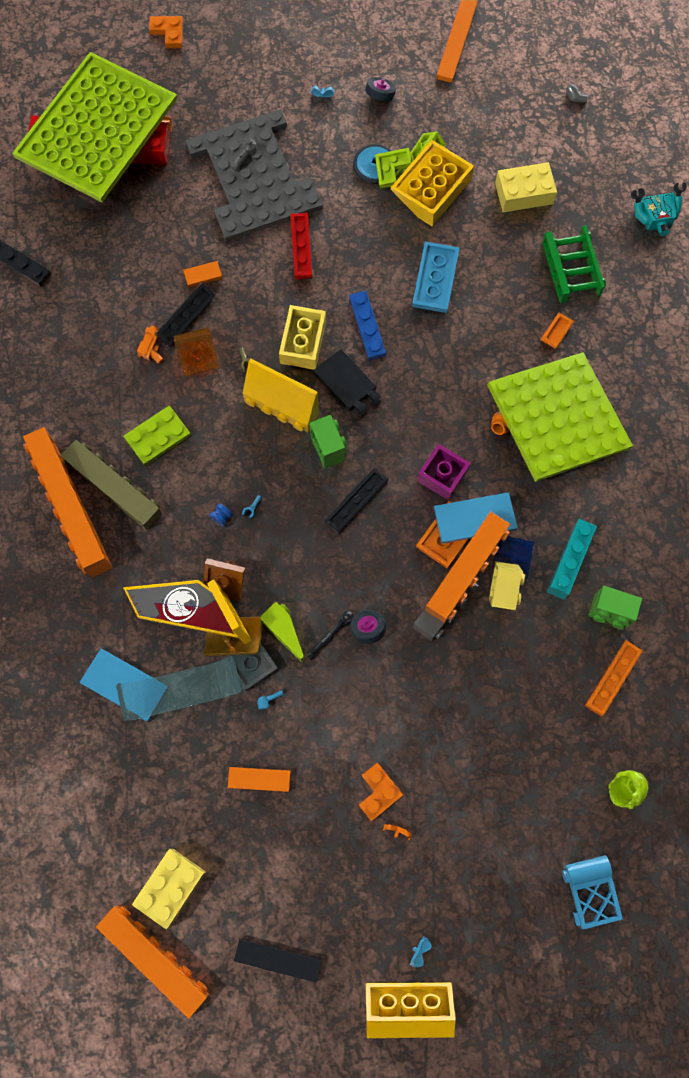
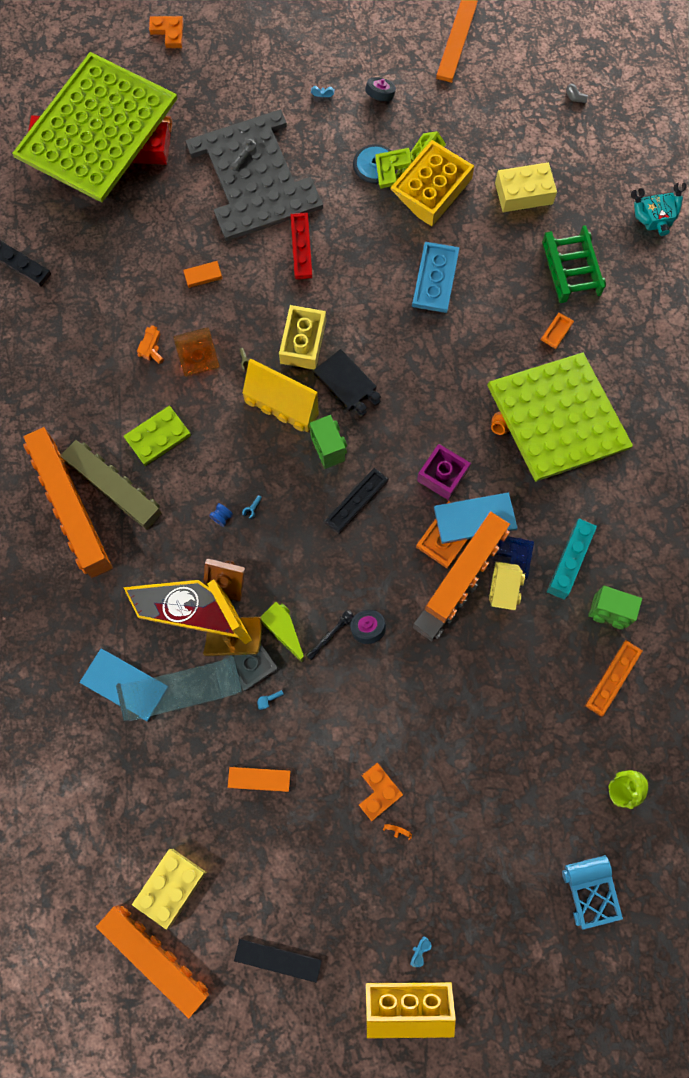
(184, 314): black plate -> none
(367, 325): blue plate -> none

